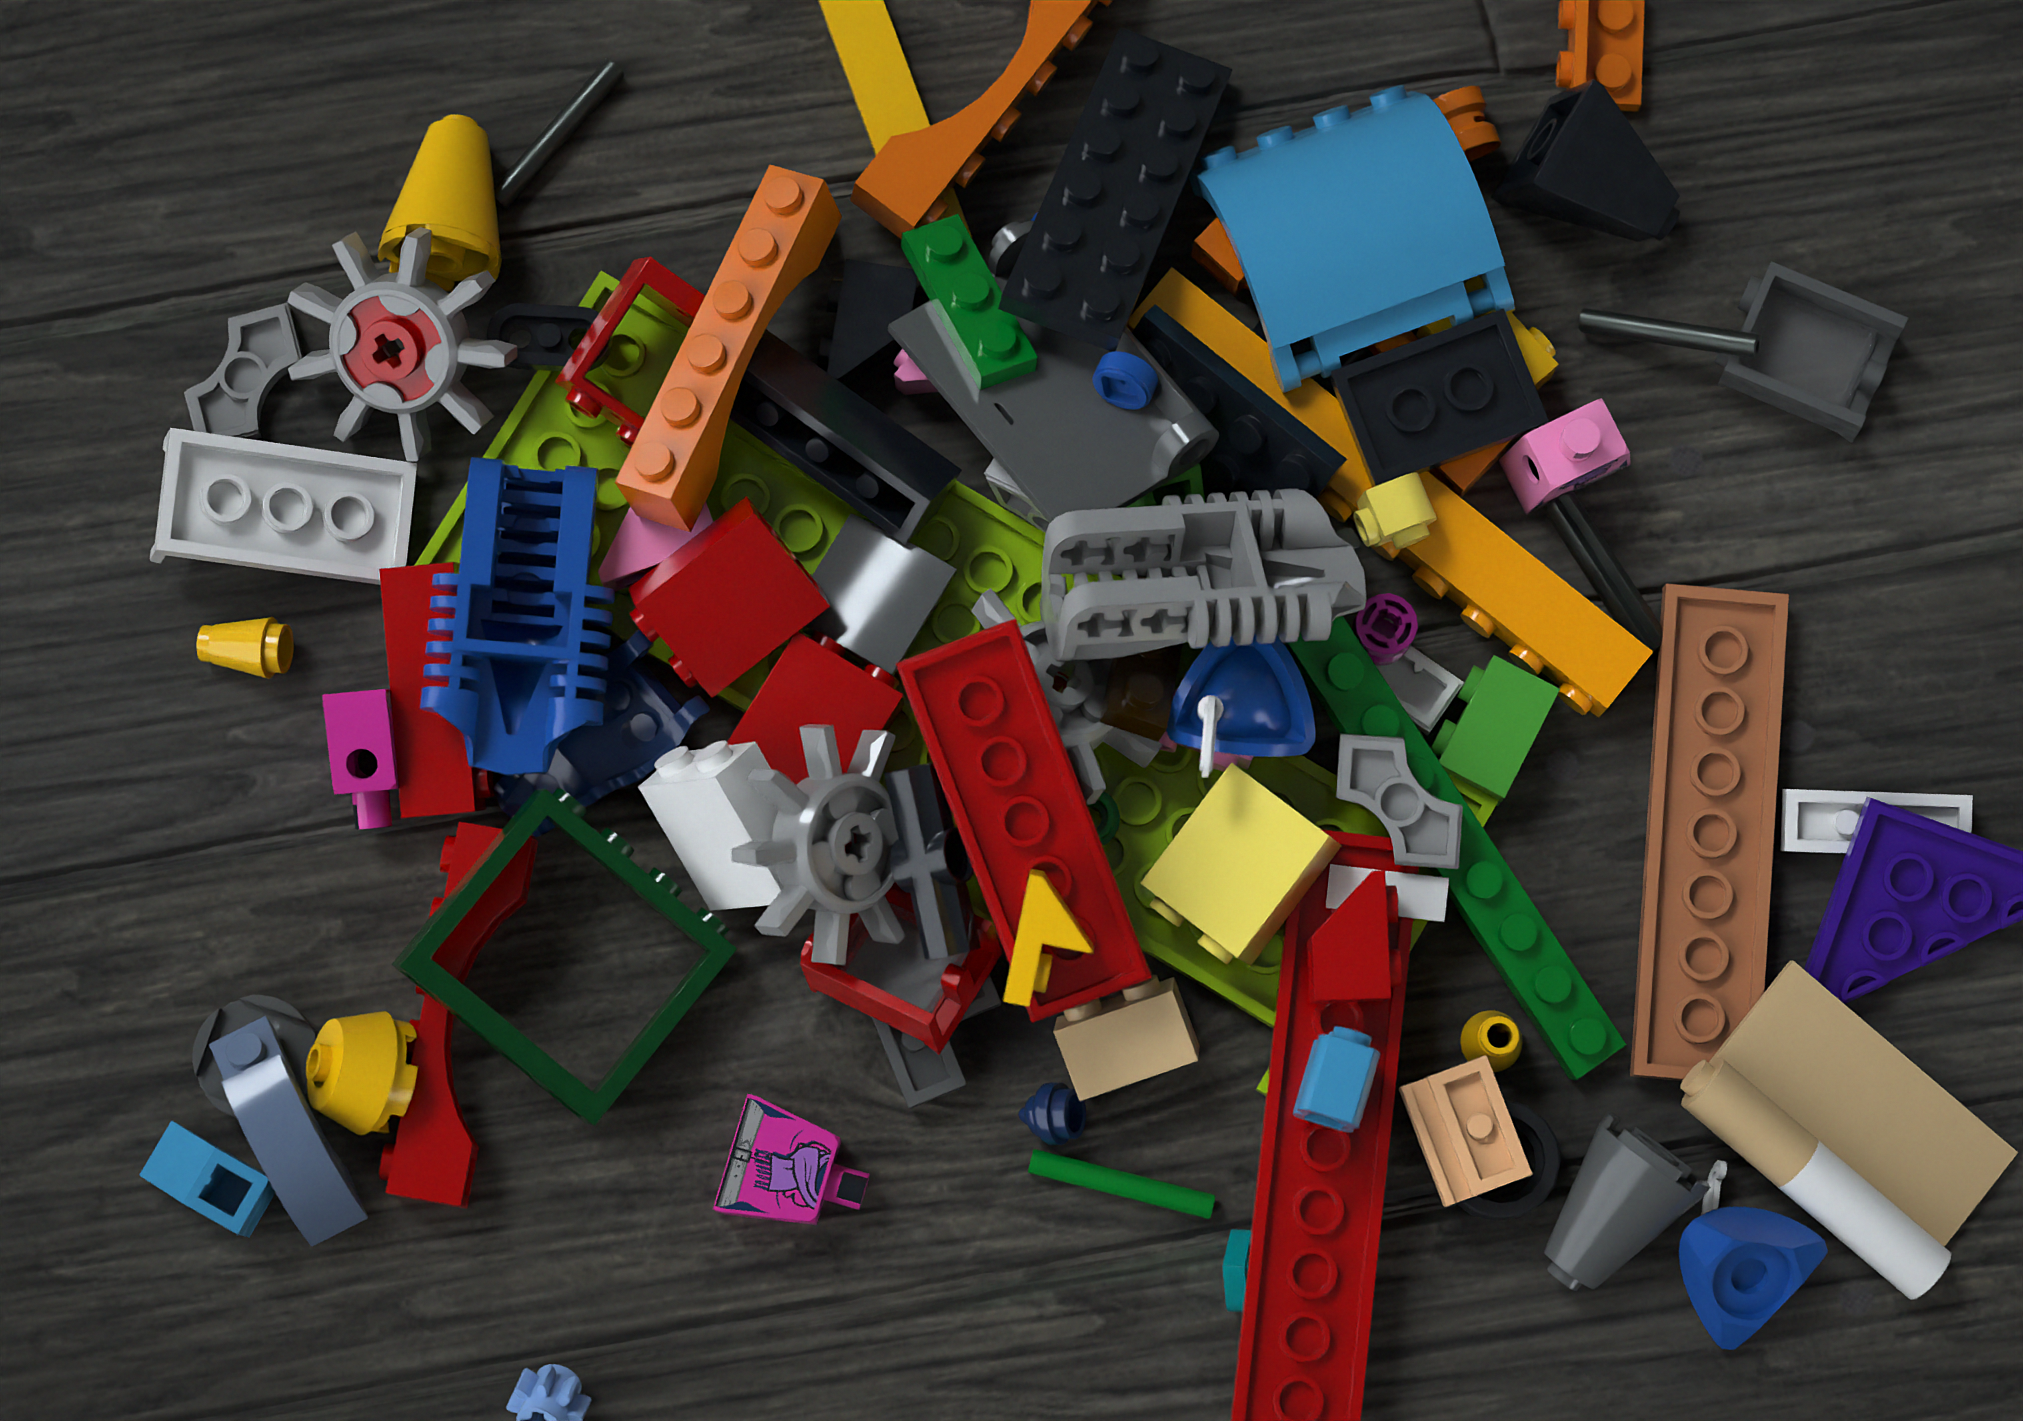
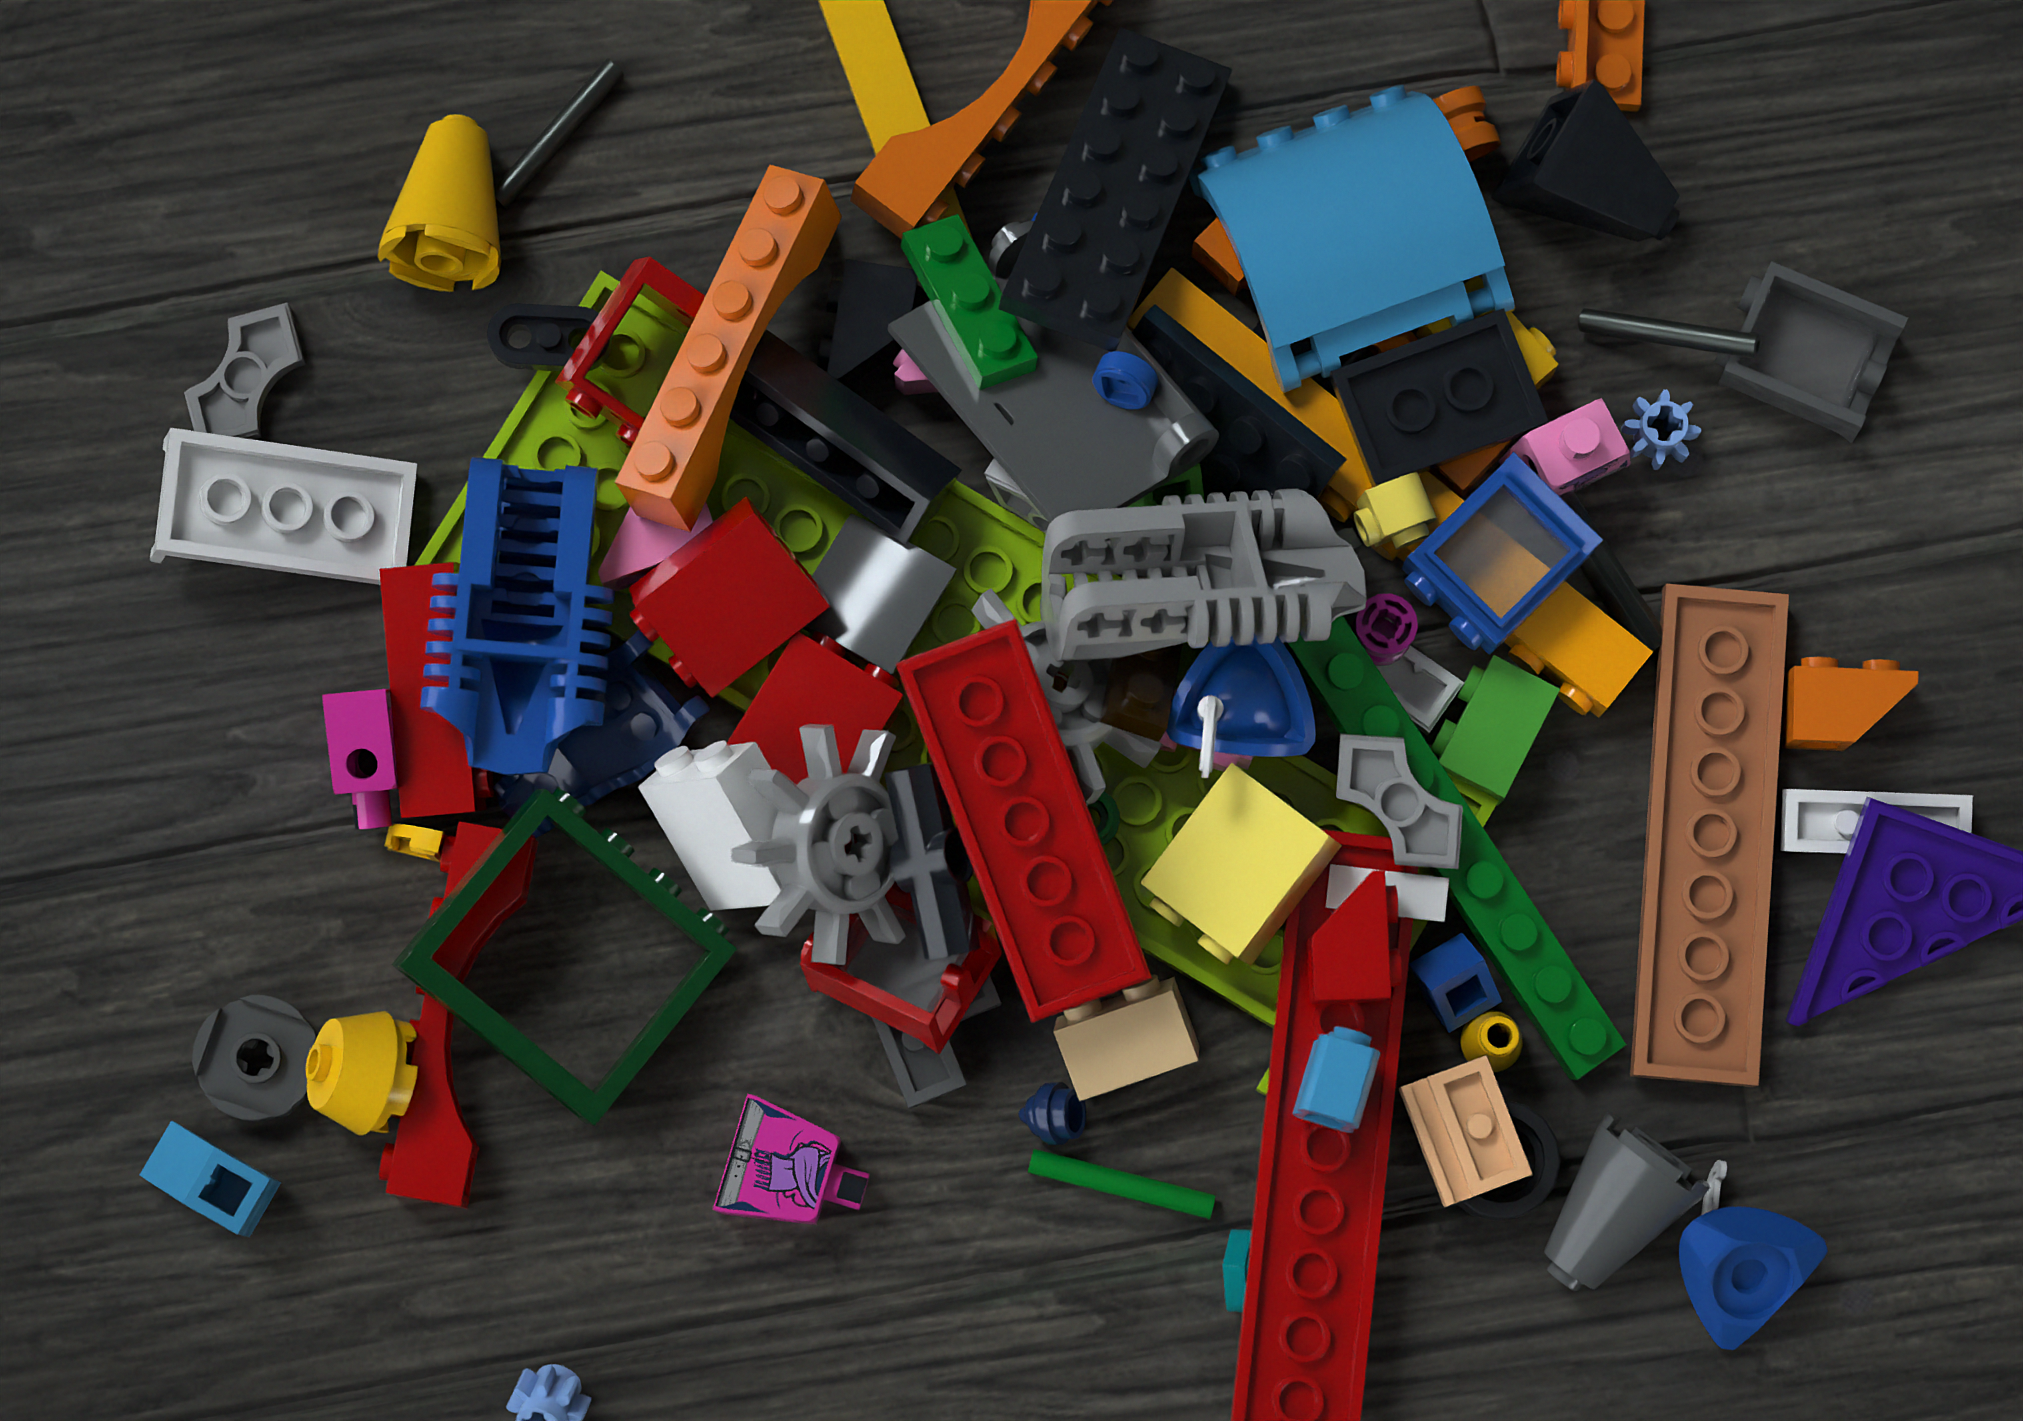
(248, 646): yellow cone -> none
(285, 1133): sand blue arch -> none
(415, 841): none -> yellow tile
(427, 324): light grey gear -> none
(1045, 921): yellow slope -> none
(1455, 982): none -> blue plate
(1500, 555): none -> window
(1674, 421): none -> light blue gear
(1836, 705): none -> orange slope
(1848, 1129): tan door -> none

